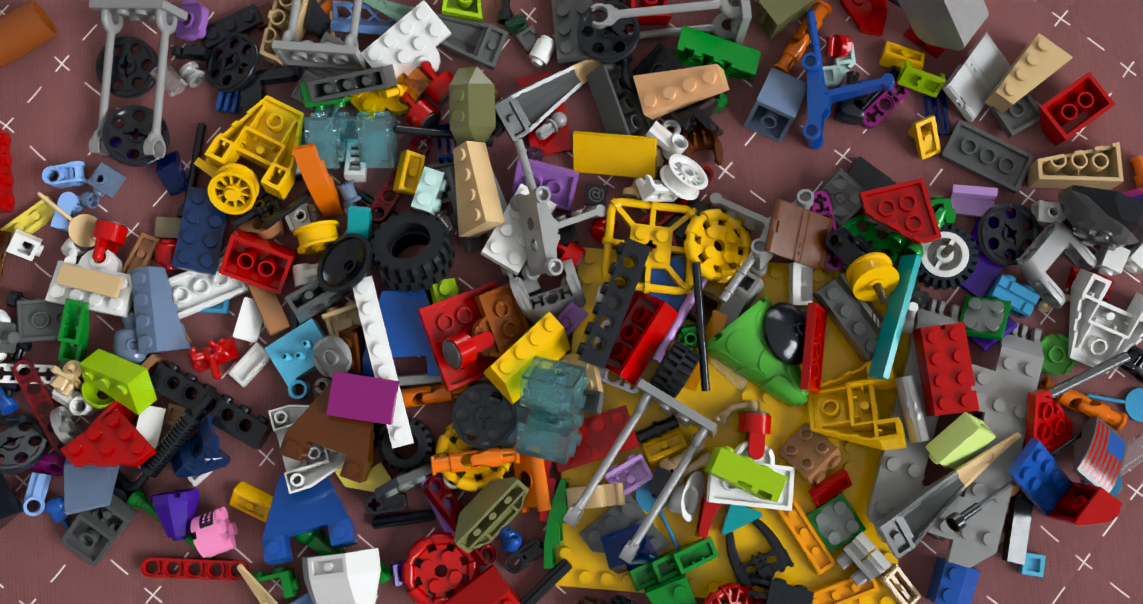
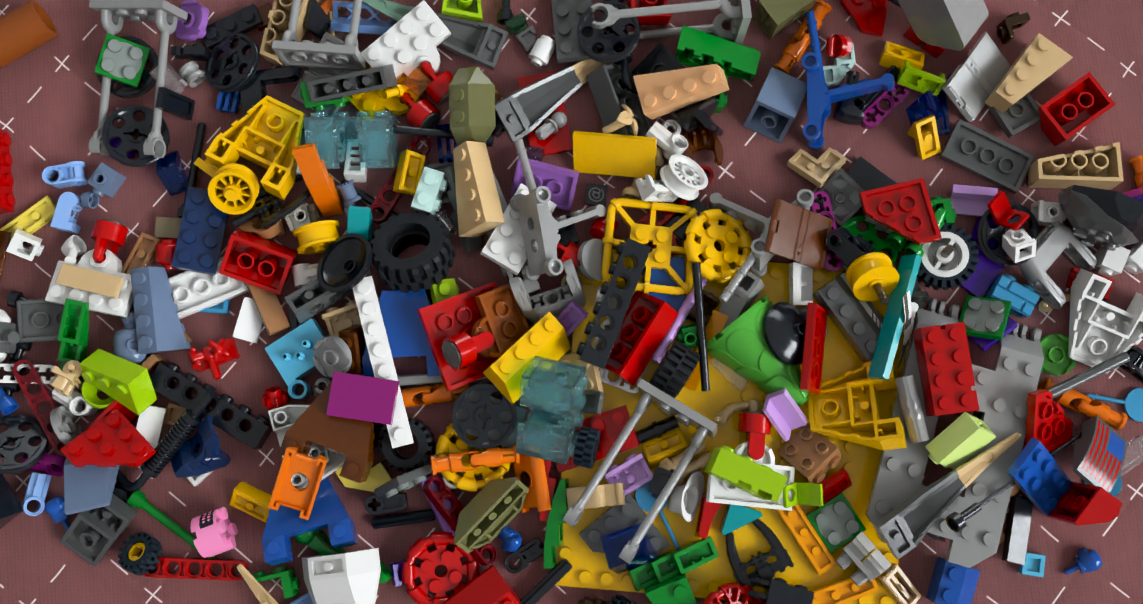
(80, 226): tan piece -> none
(122, 60): none -> light grey piece
(151, 551): none -> black bush
(175, 103): none -> black tile
(176, 511): dark purple cone -> none
(250, 365): white tile -> none
(274, 398): none -> red gear
(290, 496): none -> orange piece
(586, 447): none -> black bush
(590, 258): none -> light grey tile
(623, 119): none -> tan plant
(783, 413): none -> lavender panel
(803, 494): none -> lime bracket
(817, 170): none -> tan plate
(907, 326): none -> sticker
(923, 107): none -> clear blue slope
(1002, 212): none -> red bracket
(1012, 22): none -> dark brown bracket
(1014, 241): none -> white brick
(1087, 561): none -> blue piece

